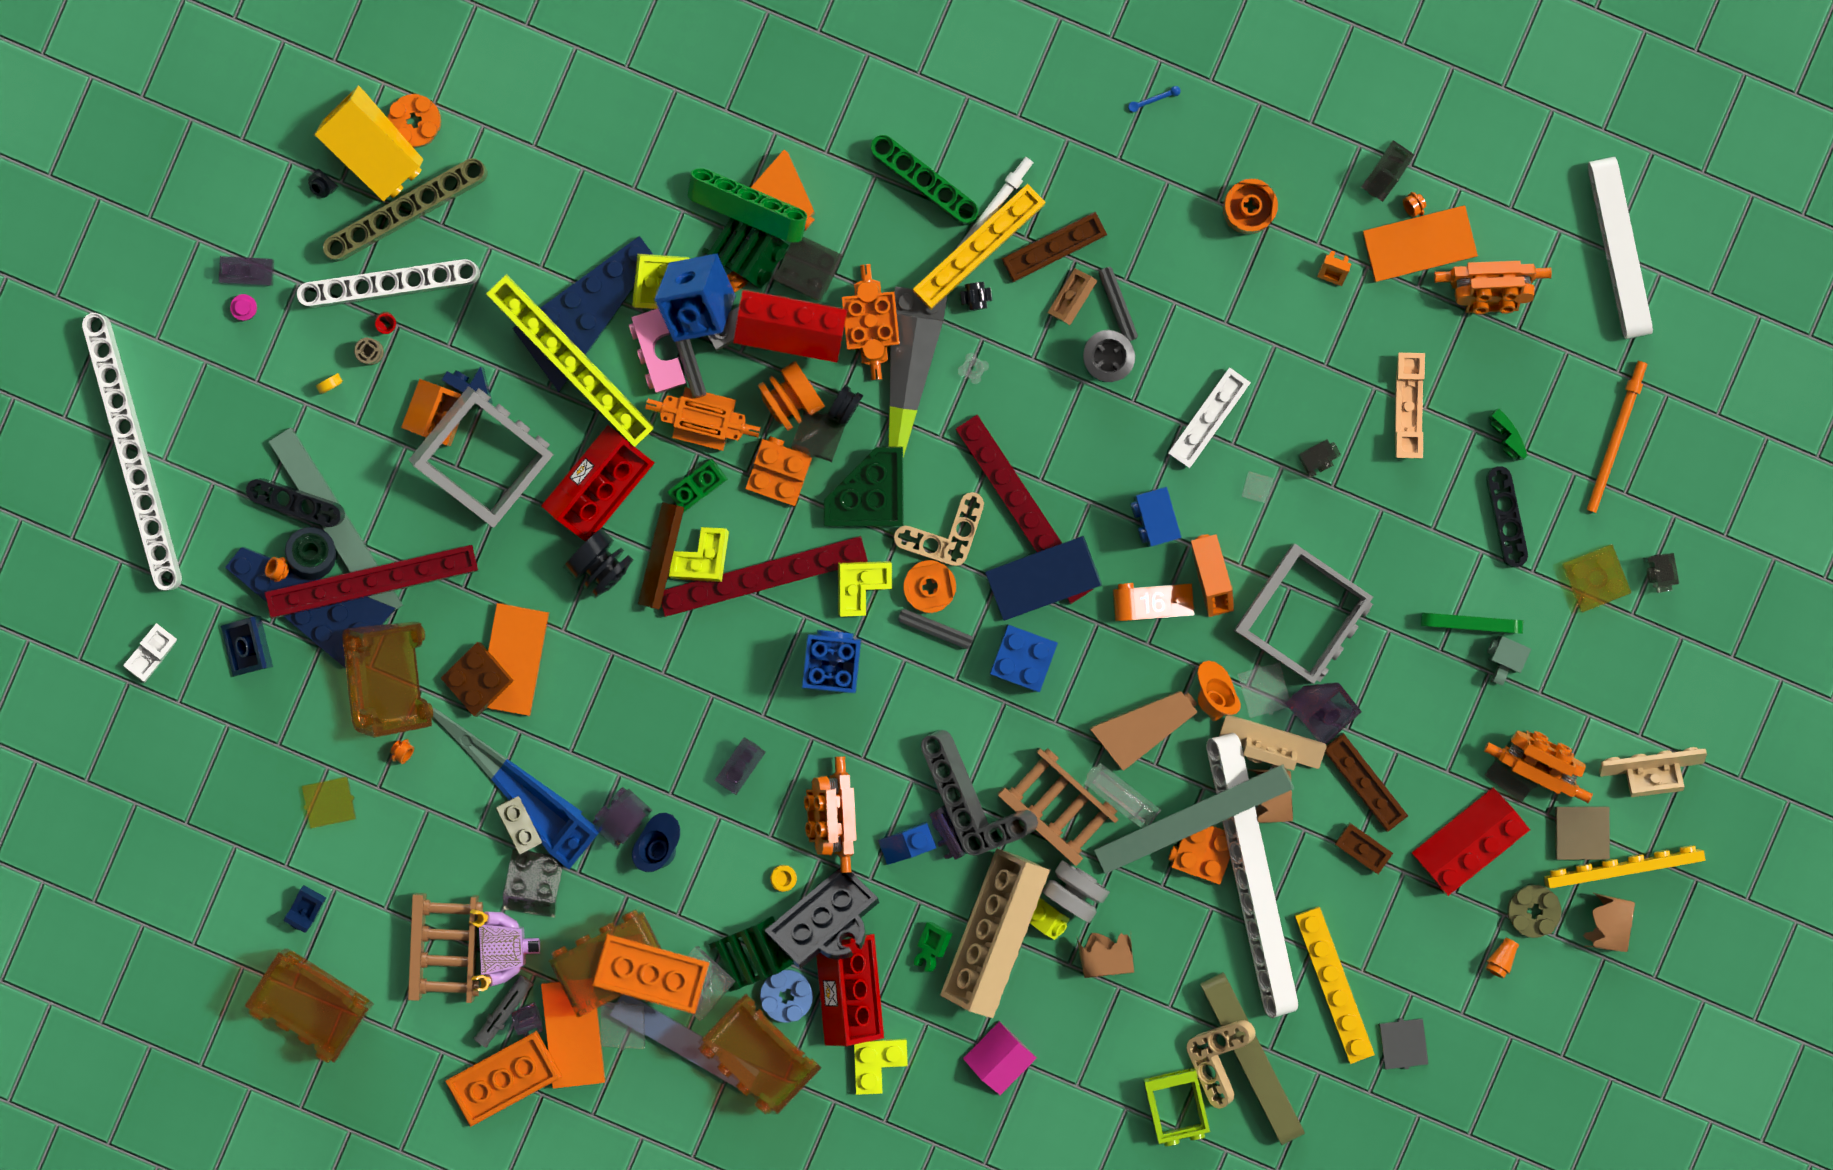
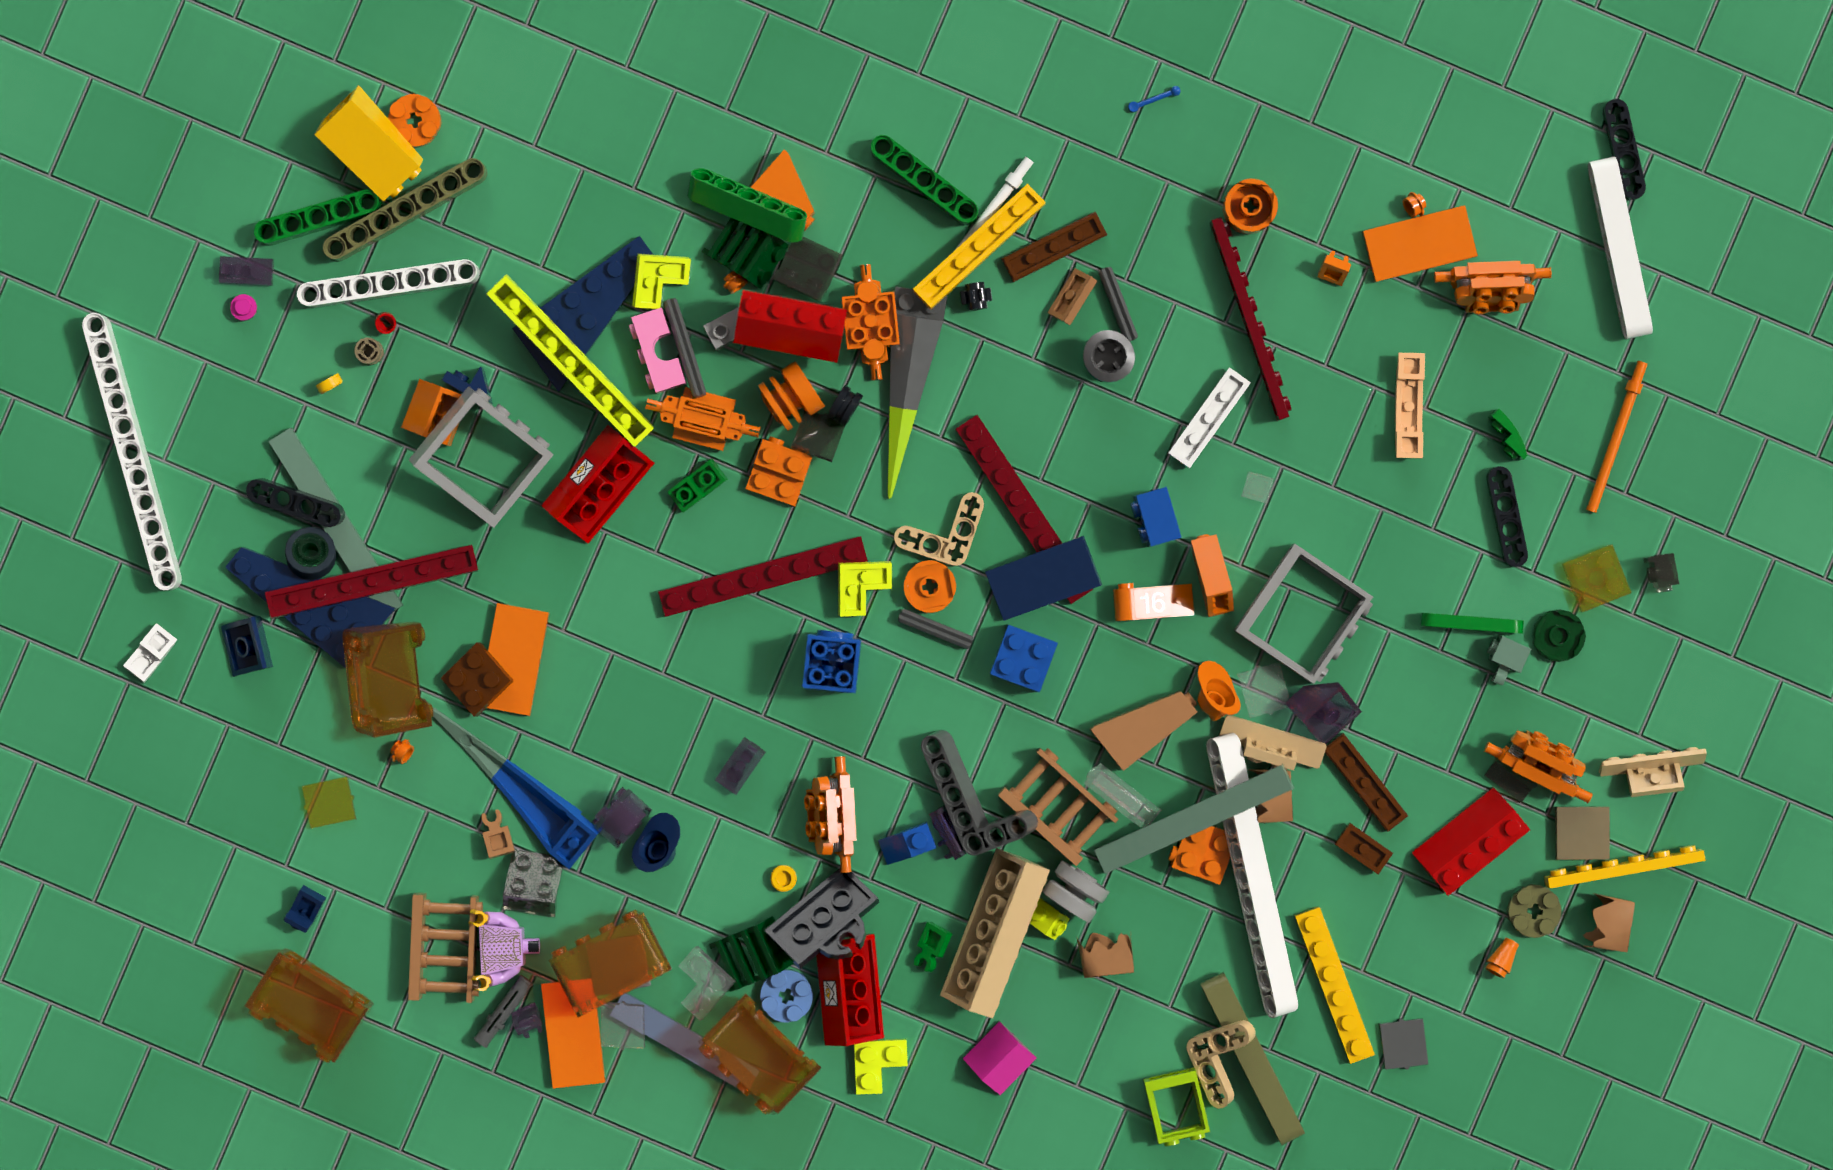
(276, 569): orange plate -> none
(305, 214): none -> green beam
(321, 184): black plate -> none
(498, 838): none -> medium nougat plate
(503, 1078): orange tile -> none
(518, 825): hinge -> none
(598, 563): black wheel -> none
(650, 973): orange tile -> none
(661, 555): reddish brown tile -> none
(695, 297): blue brick -> none
(707, 562): neon yellow plate -> none
(870, 492): dark green plate -> none
(974, 376): clear plate -> none
(1254, 329): none -> dark red plate
(1319, 457): clear smoke brick -> none
(1387, 171): clear smoke slope -> none
(1558, 635): none -> dark green tile
(1629, 148): none -> black beam

